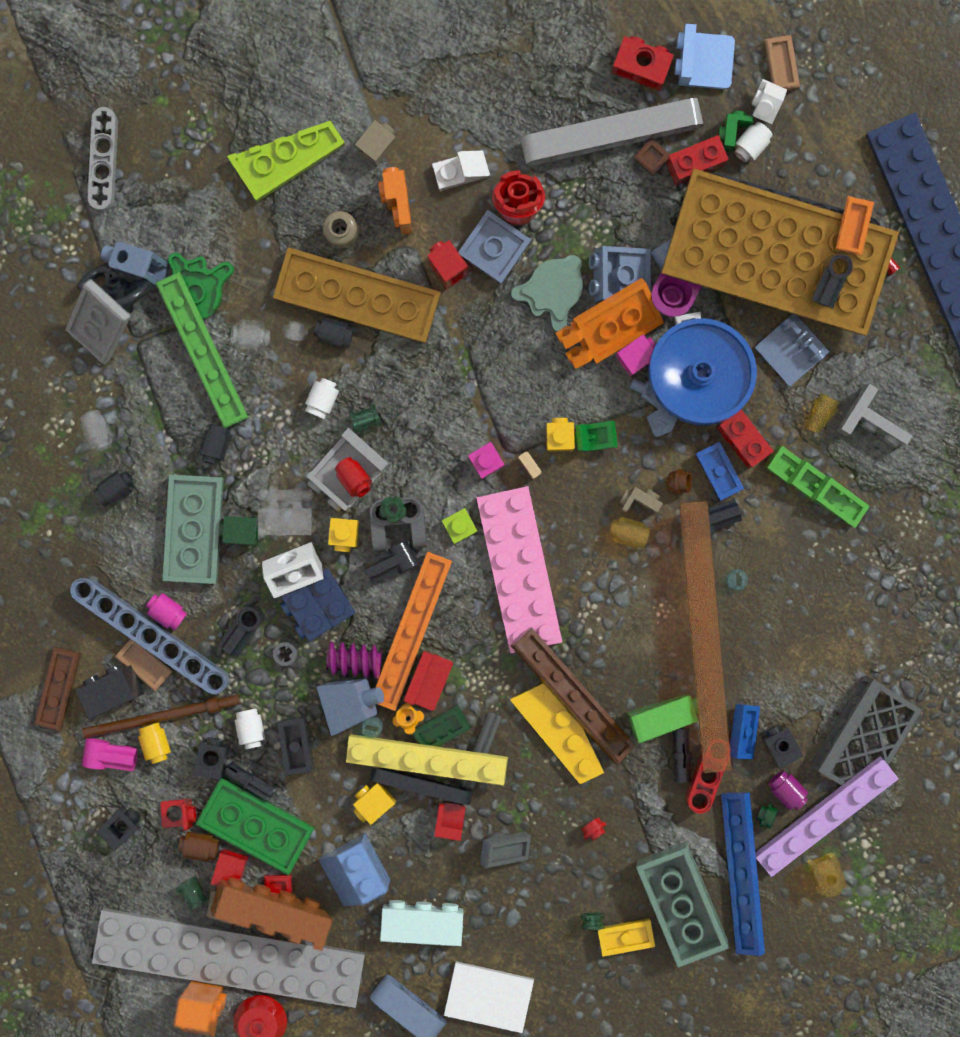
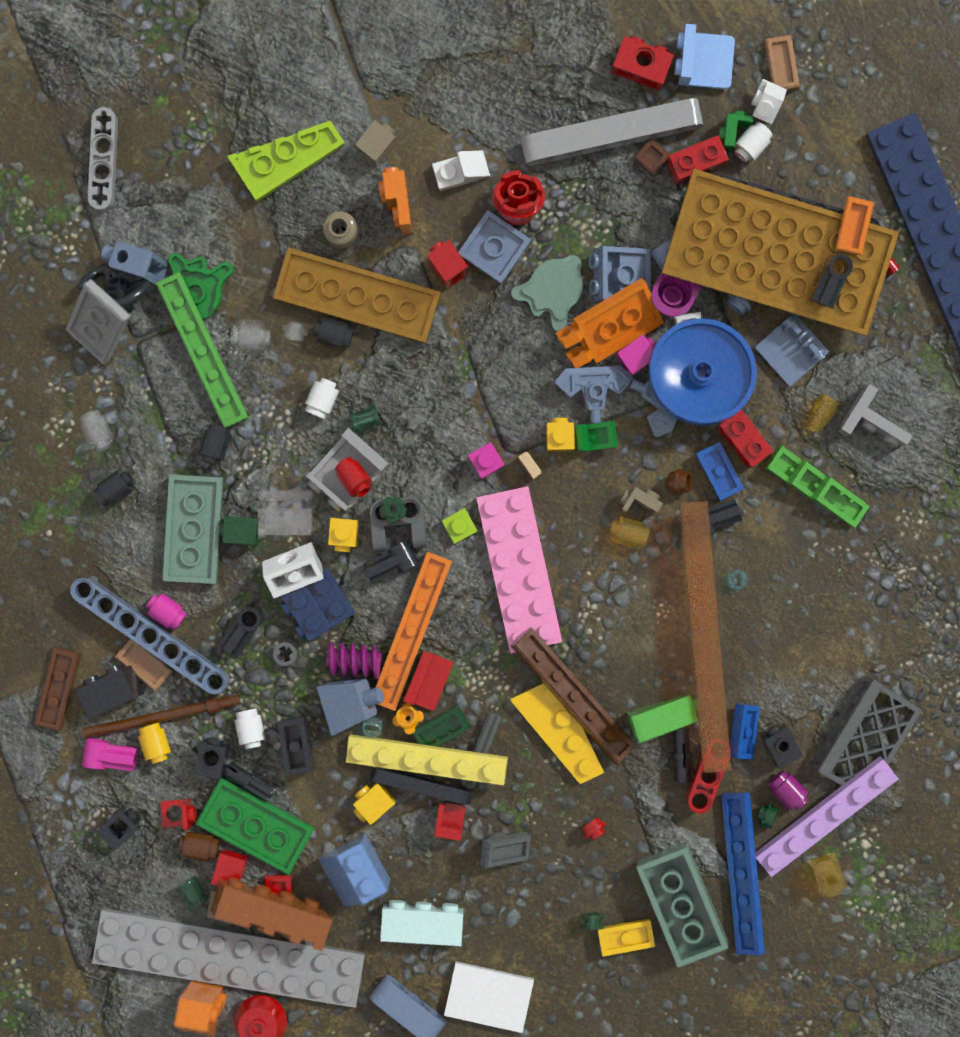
(594, 385): none -> sand blue piece
(738, 304): none -> sand blue plate

